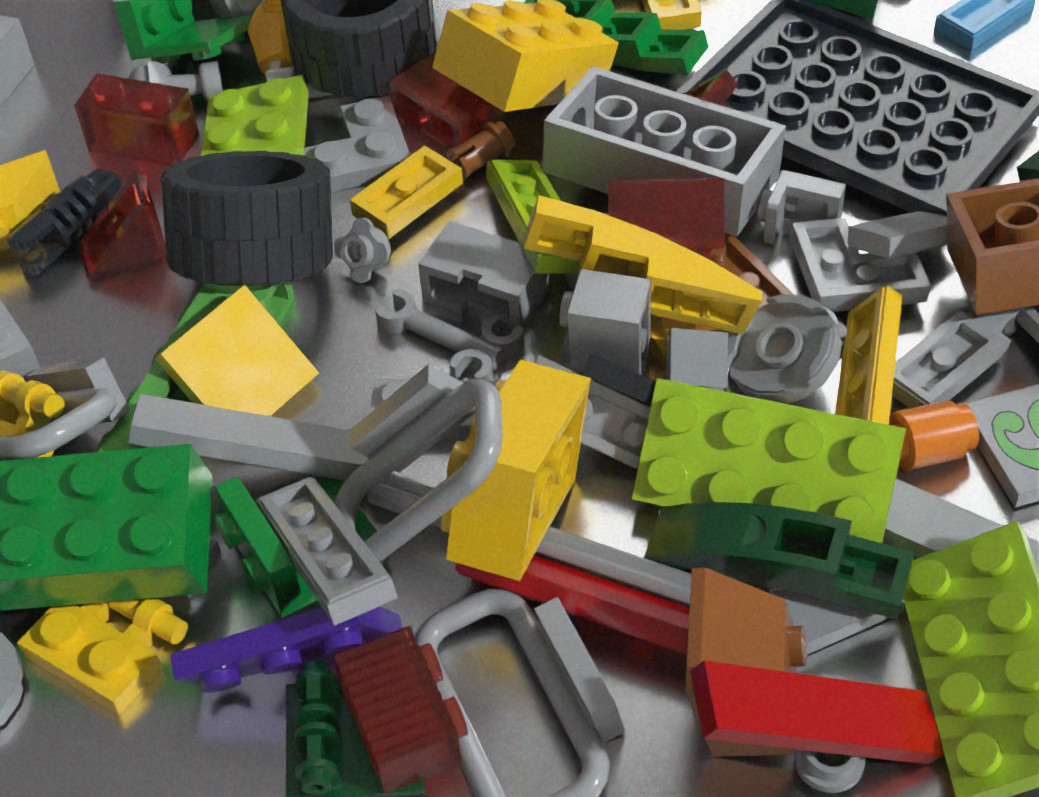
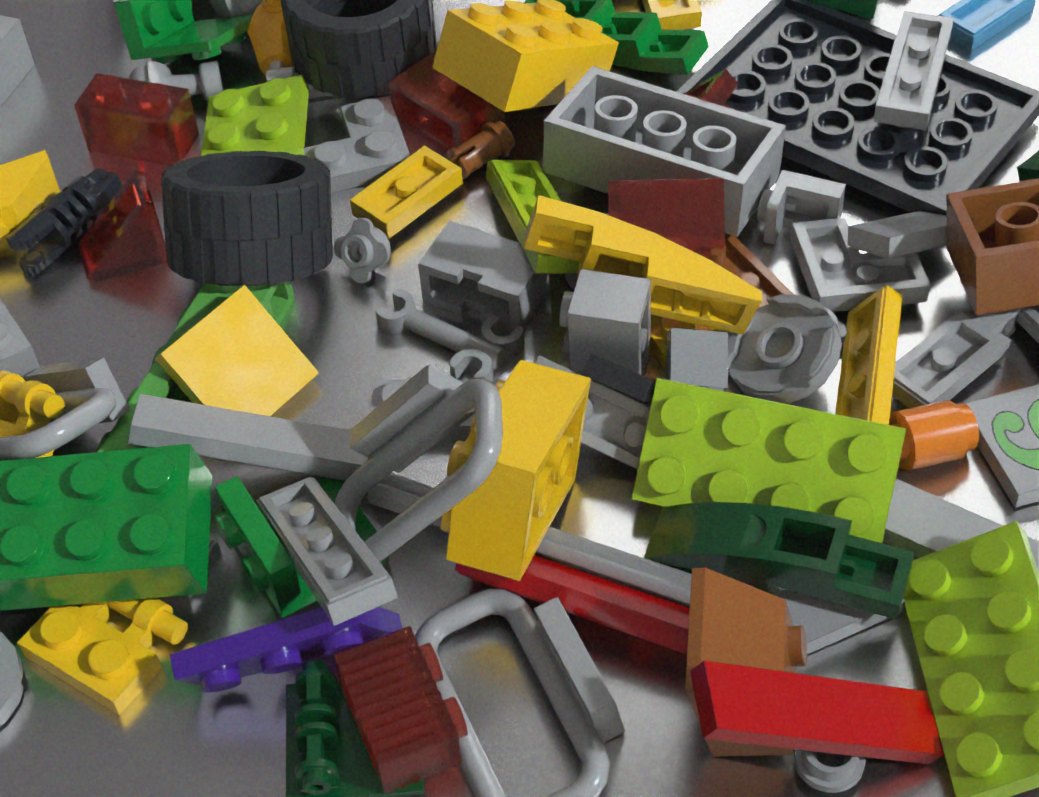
(913, 70): none -> light grey plate

